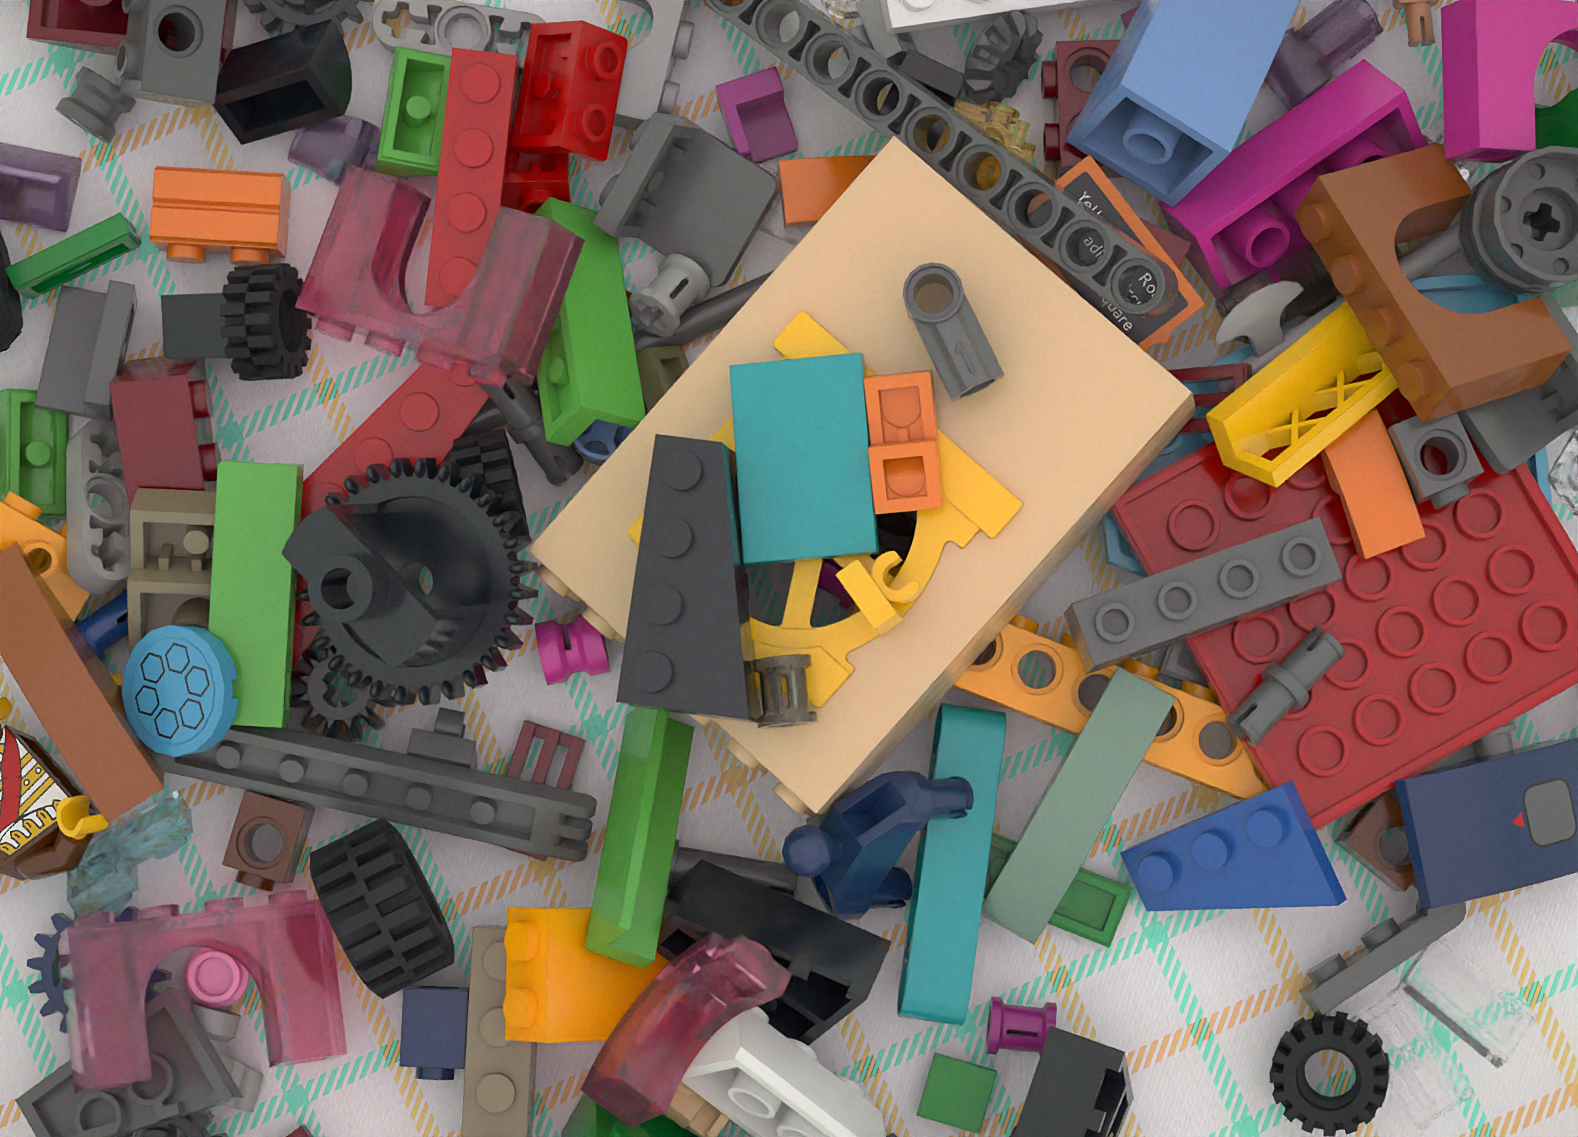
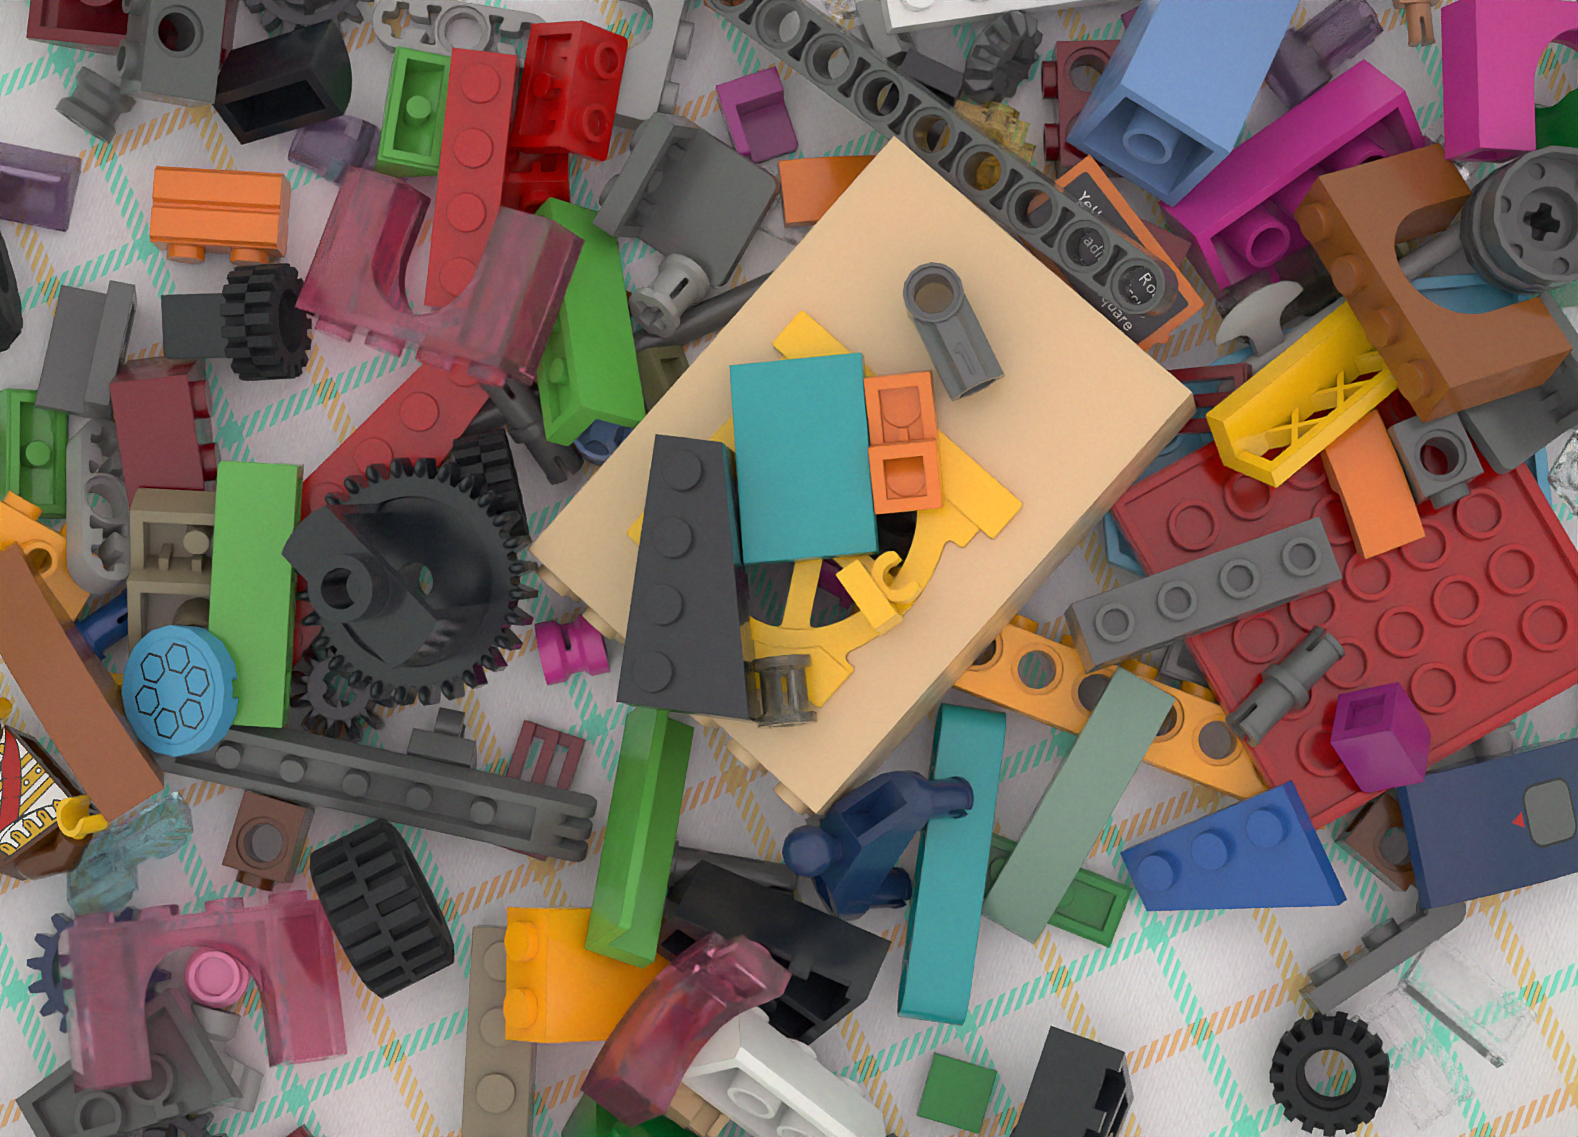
(74, 256): green tile -> none
(434, 1030): dark blue brick -> none
(1018, 1026): magenta bush -> none
(1381, 737): none -> magenta panel

